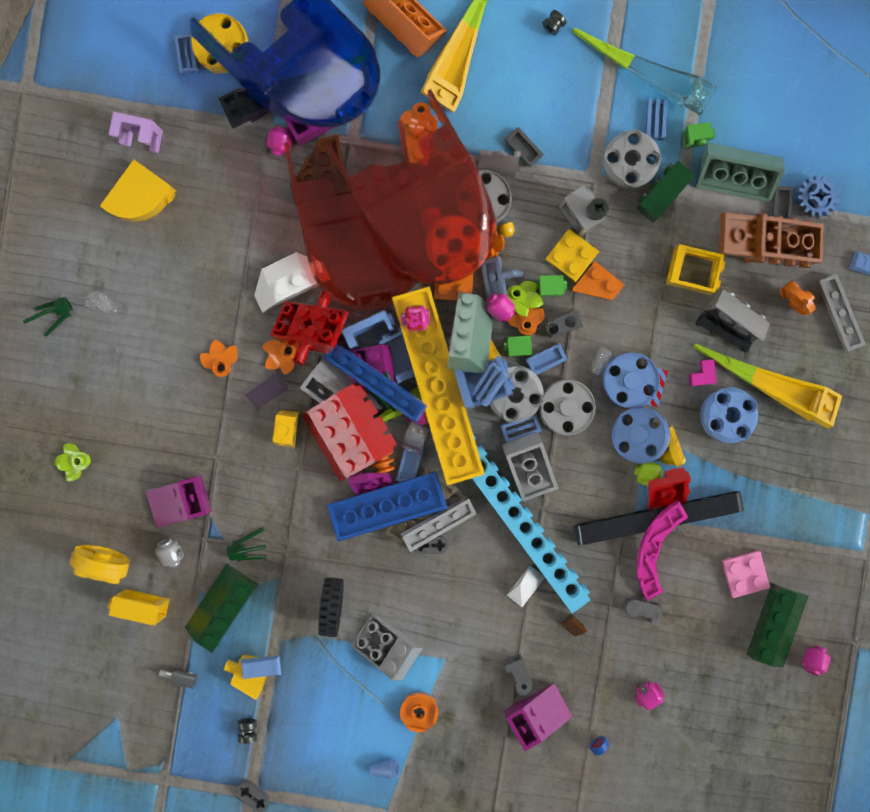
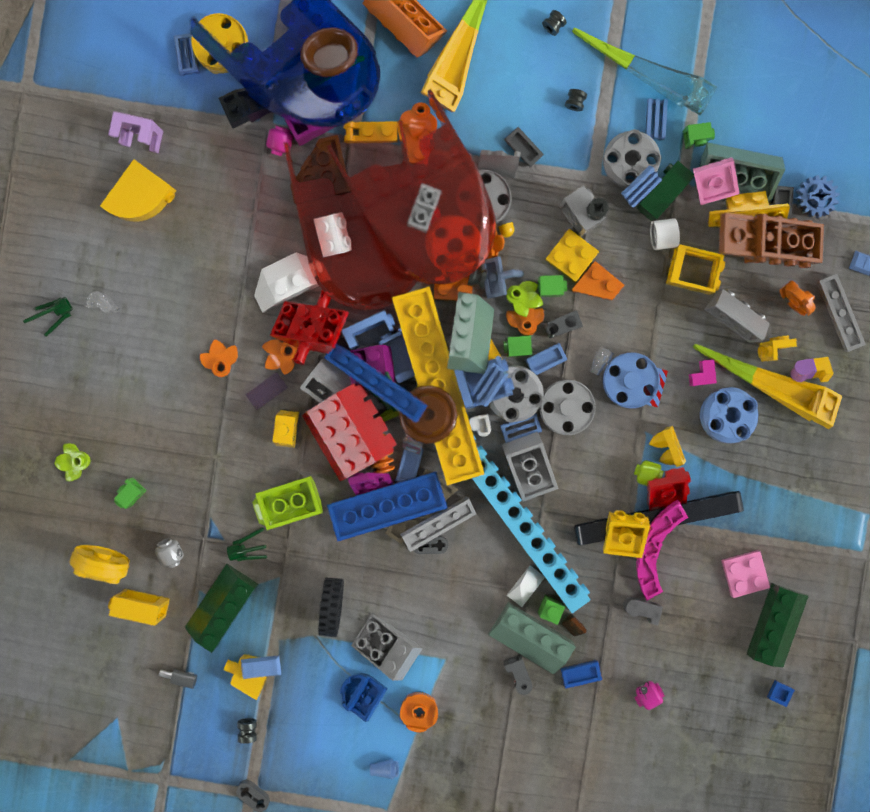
(129, 493): none -> bright green brick
(179, 501): magenta slope -> none
(287, 503): none -> lime slope
(329, 52): none -> reddish brown piece
(333, 234): none -> white bracket
(362, 695): none -> blue slope
(371, 132): none -> yellow plate
(415, 318): dark pink head -> none
(424, 208): none -> light grey slope
(437, 419): none -> reddish brown piece
(478, 278): none -> pearl dark grey wheel
(480, 424): none -> white tile
(500, 307): dark pink head -> none
(532, 638): none -> sand green slope
(538, 716): magenta slope -> none
(551, 609): none -> bright green brick
(575, 100): none -> pearl dark grey wheel
(581, 674): none -> blue tile
(599, 745): blue tile -> none
(626, 534): none -> yellow plate
(640, 435): medium blue piece -> none
(642, 188): none -> medium blue tile
(664, 234): none -> white piece
(716, 181): none -> bright pink plate
(717, 328): black pin -> none
(750, 205): none -> yellow bracket
(768, 350): none -> yellow bracket
(780, 693): none -> blue plate
(811, 369): none -> leg
(816, 660): dark pink head -> none

